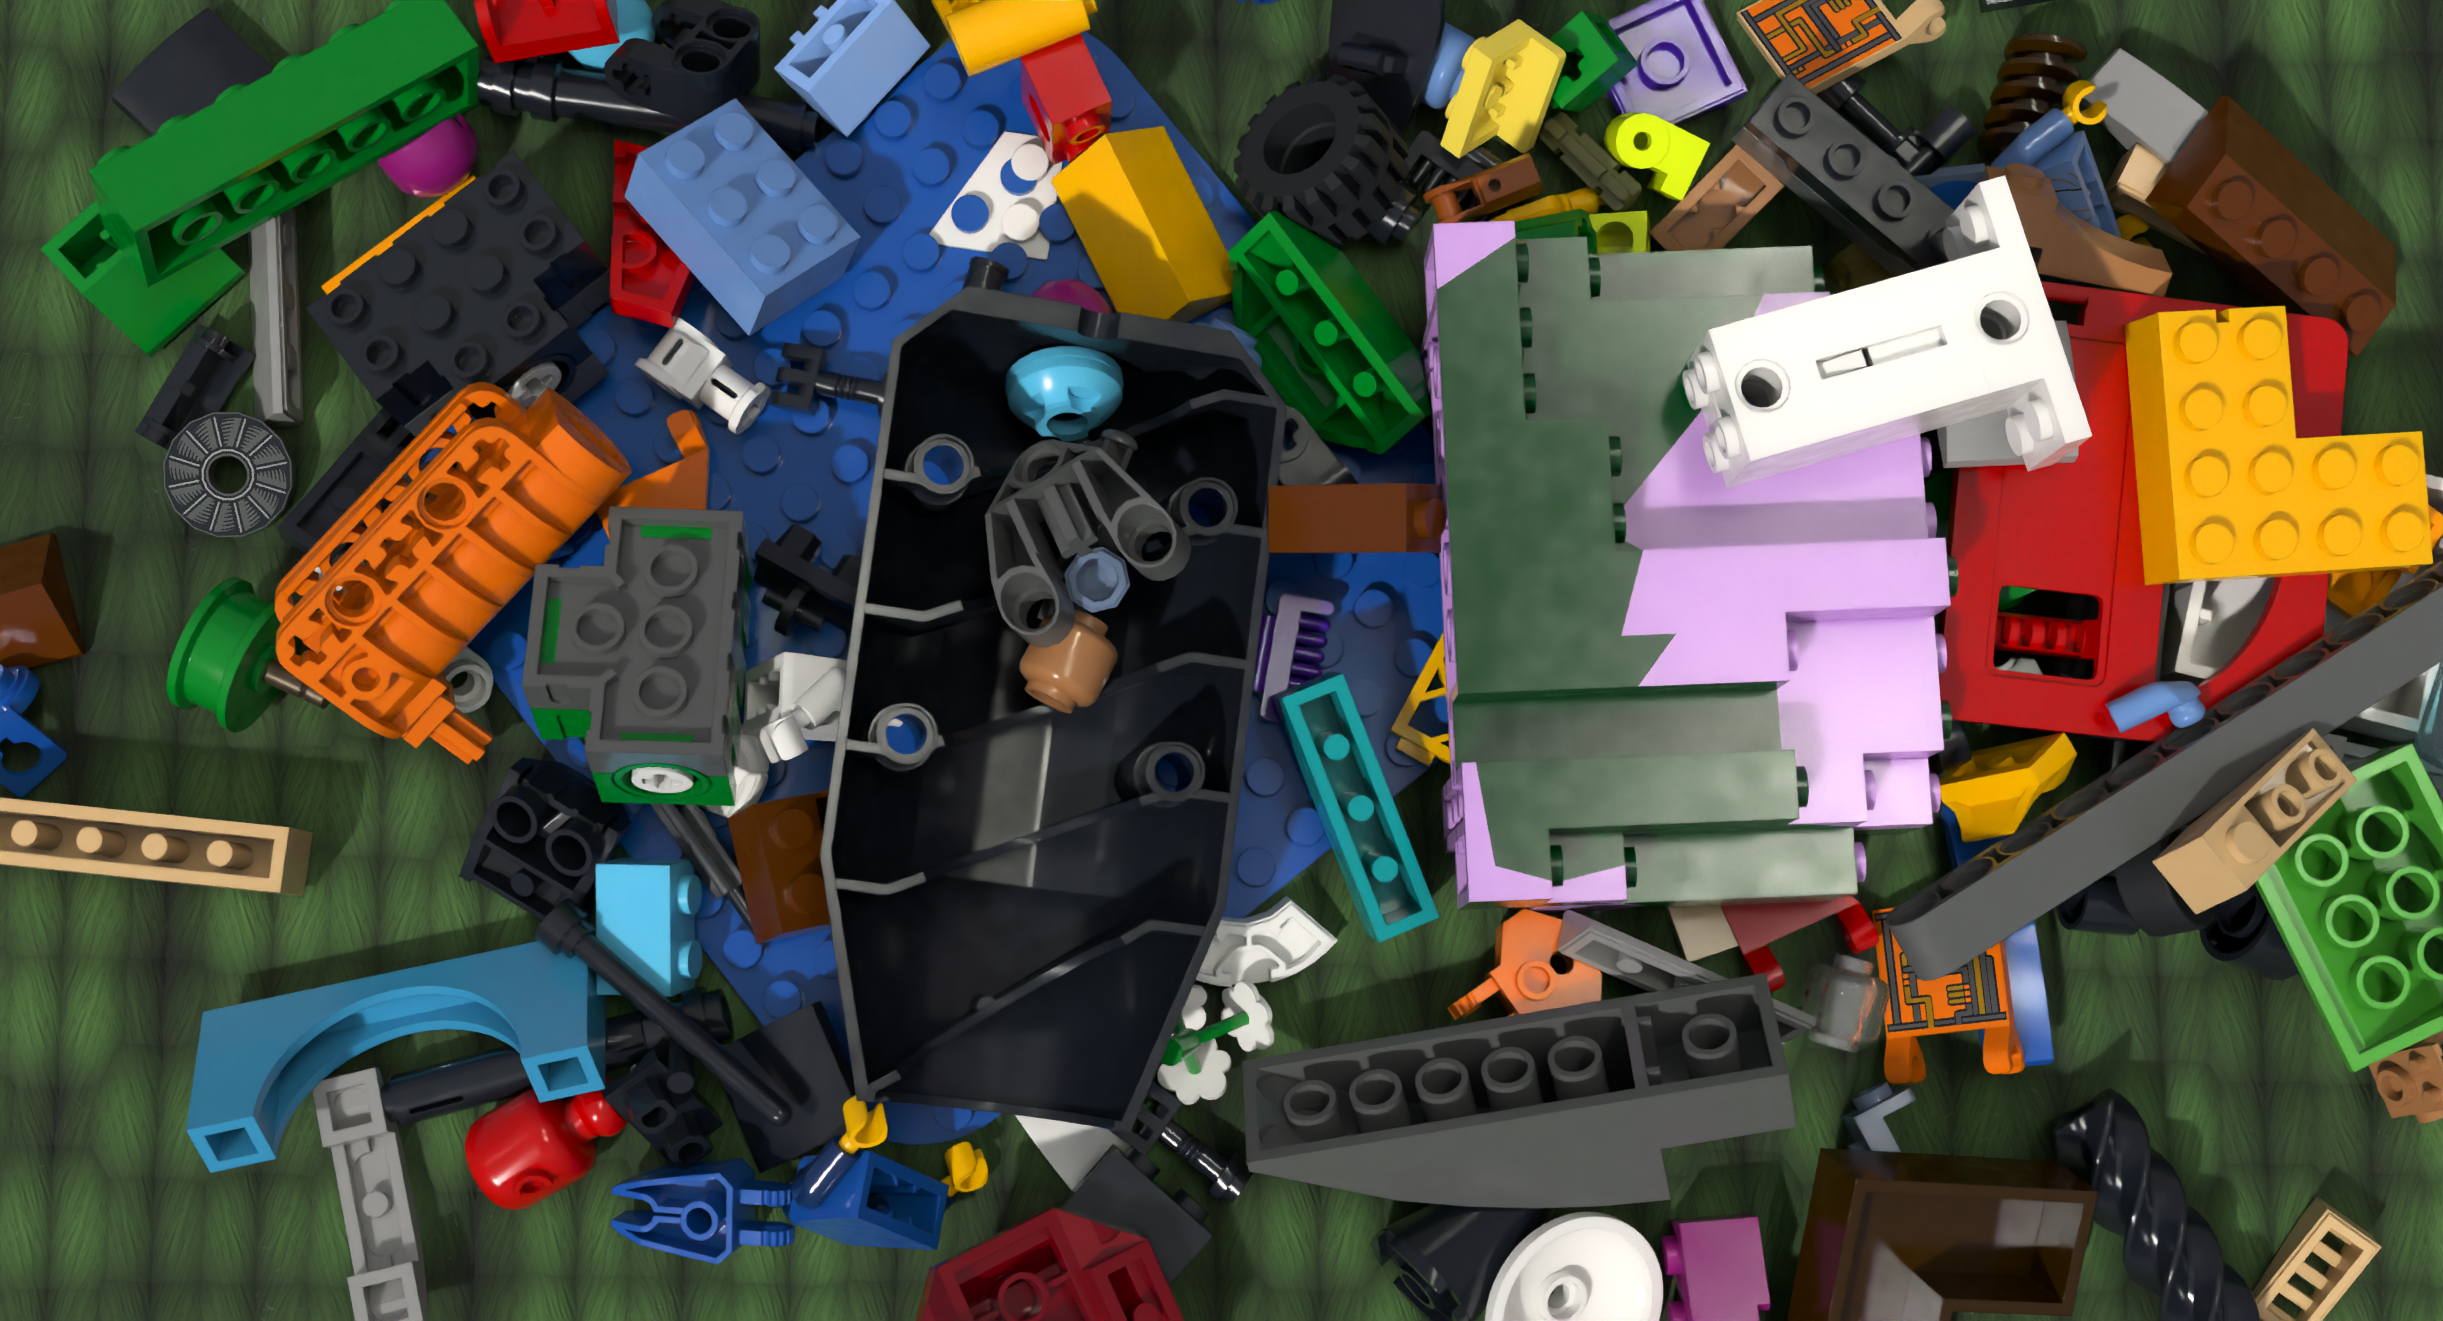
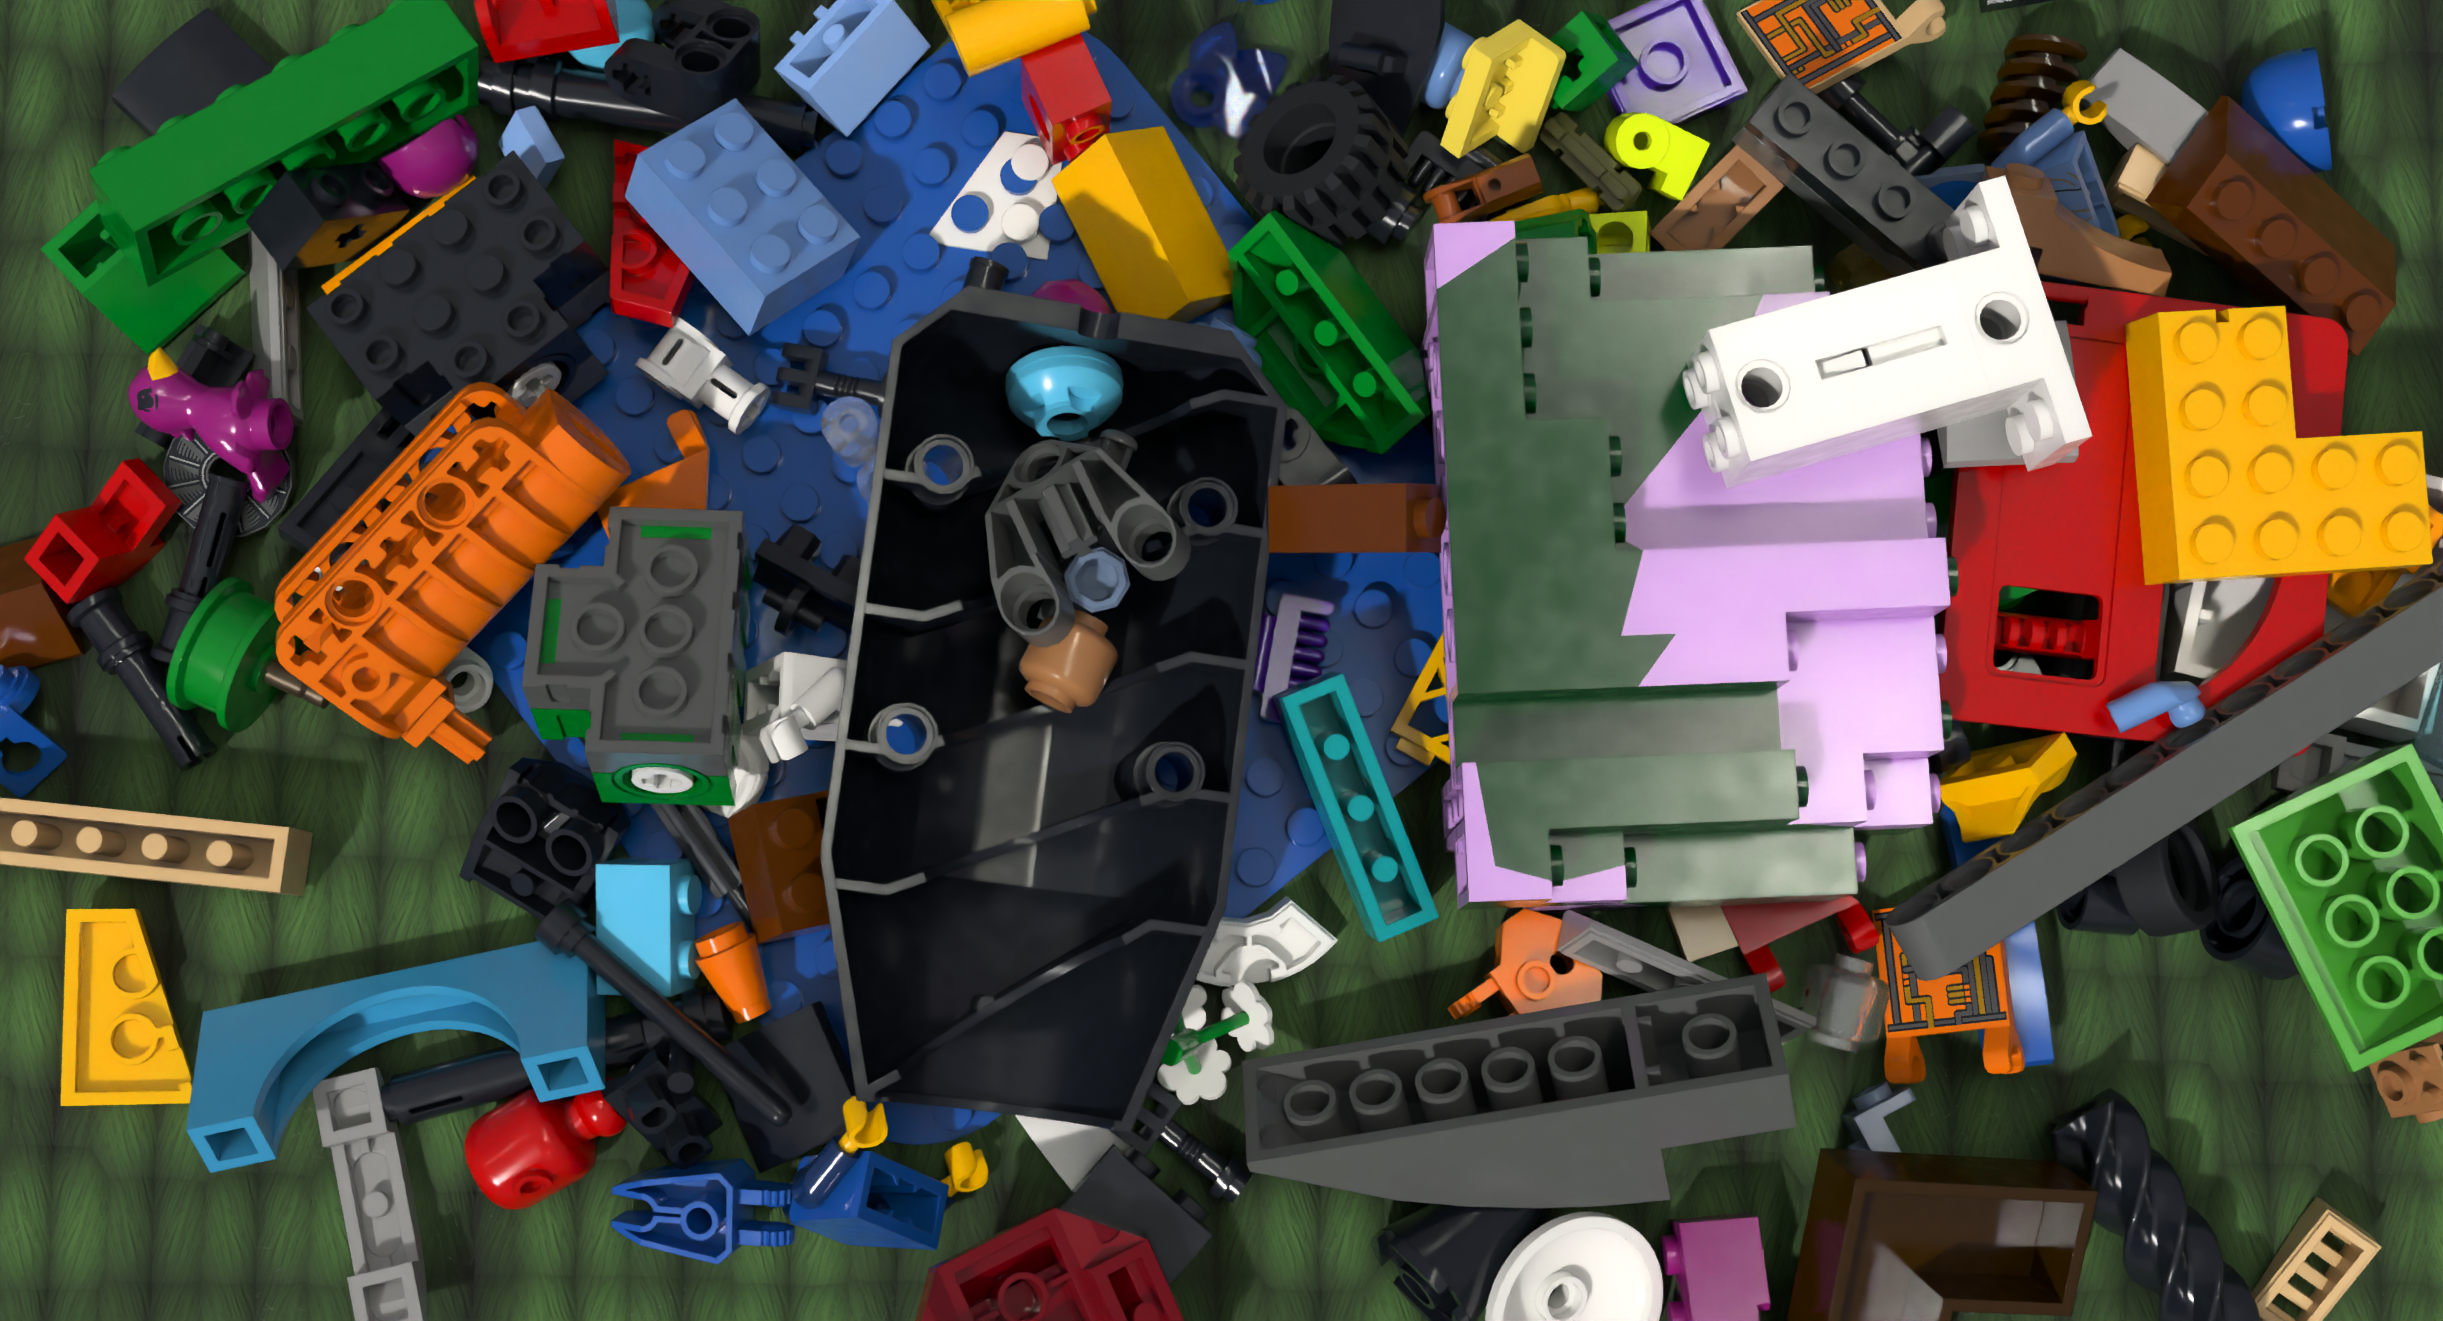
(109, 539): none -> red brick
(117, 1016): none -> yellow wing
(127, 654): none -> black pin
(206, 557): none -> black pin
(231, 420): none -> magenta animal
(327, 214): none -> black brick
(533, 144): none -> light blue tile
(734, 969): none -> orange cone
(853, 434): none -> clear leg
(1234, 78): none -> clear blue plate
(2254, 824): tan slope -> none
(2289, 103): none -> blue cylinder

